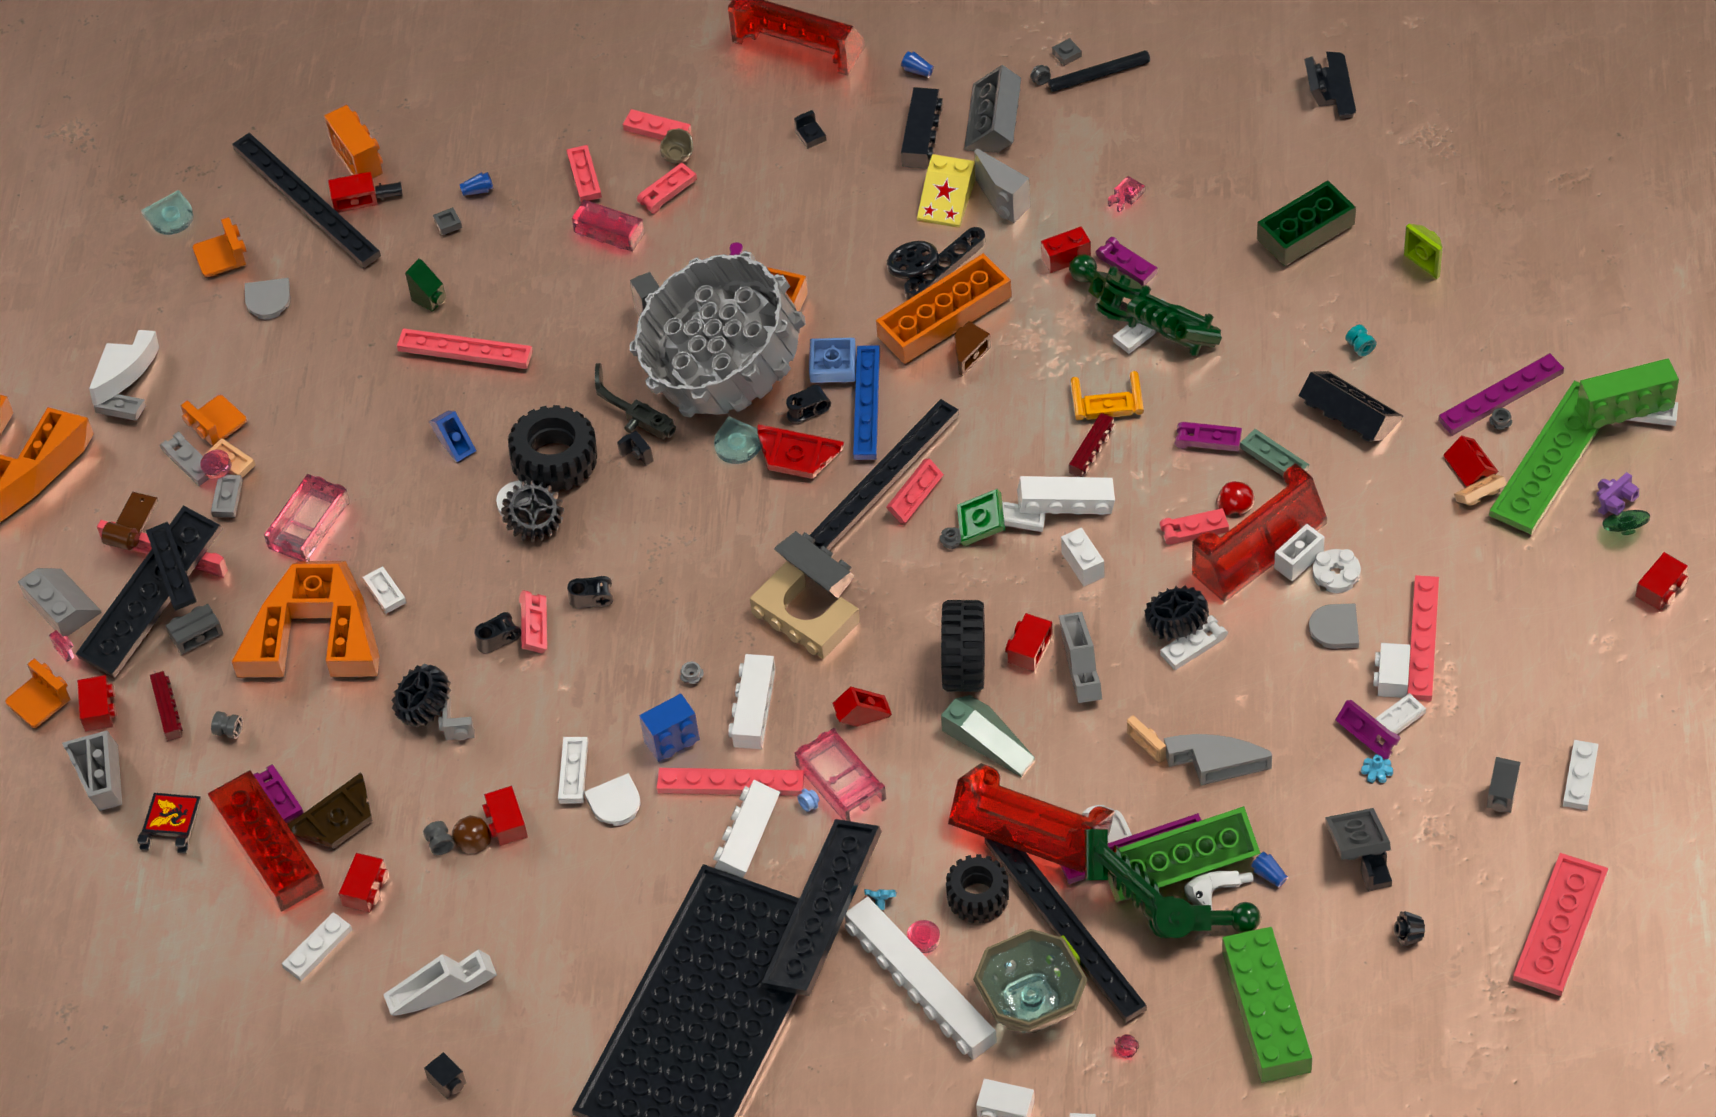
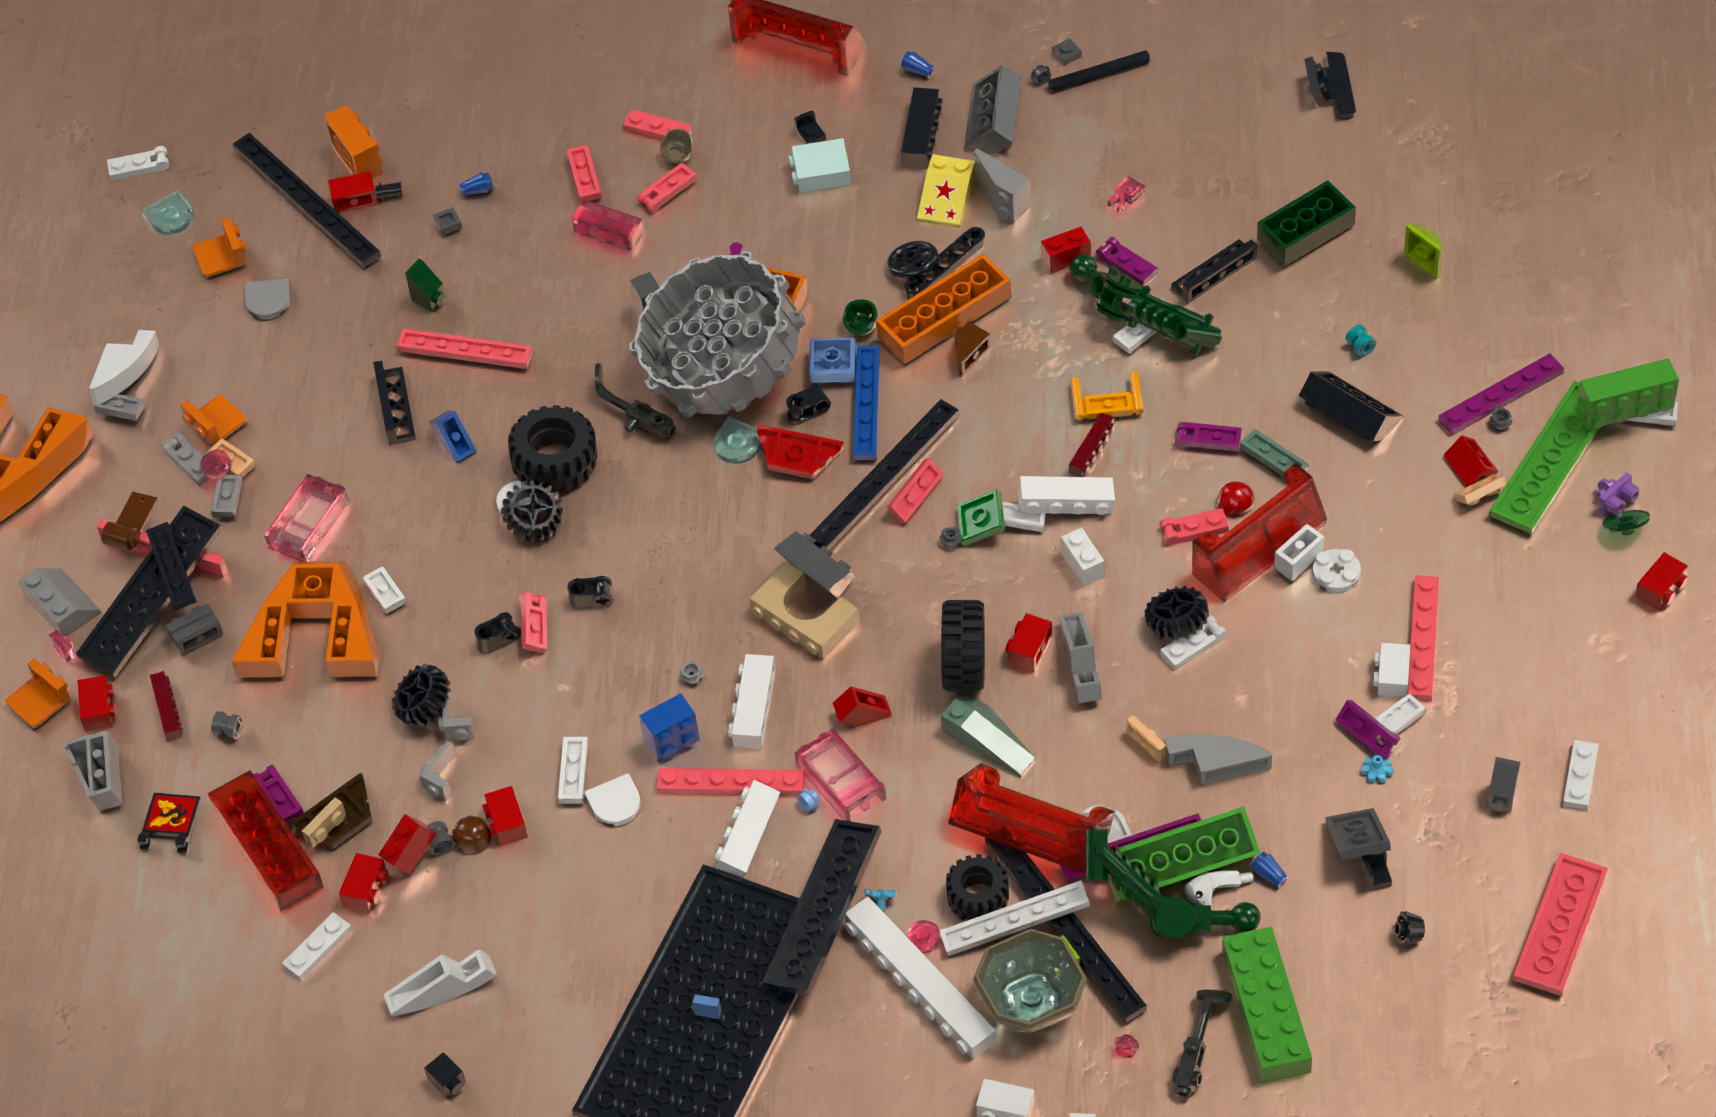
(138, 164): none -> white plate
(323, 823): none -> tan plate
(386, 402): none -> black fence
(407, 844): none -> red brick
(429, 775): none -> light grey bracket
(637, 445): black bracket -> none
(707, 1006): none -> medium blue tile
(820, 165): none -> light aqua brick
(862, 323): none -> dark green helmet
(1014, 918): none -> white plate
(1188, 1074): none -> pearl dark grey piece
(1215, 270): none -> black fence
(1335, 626): light grey tile -> none

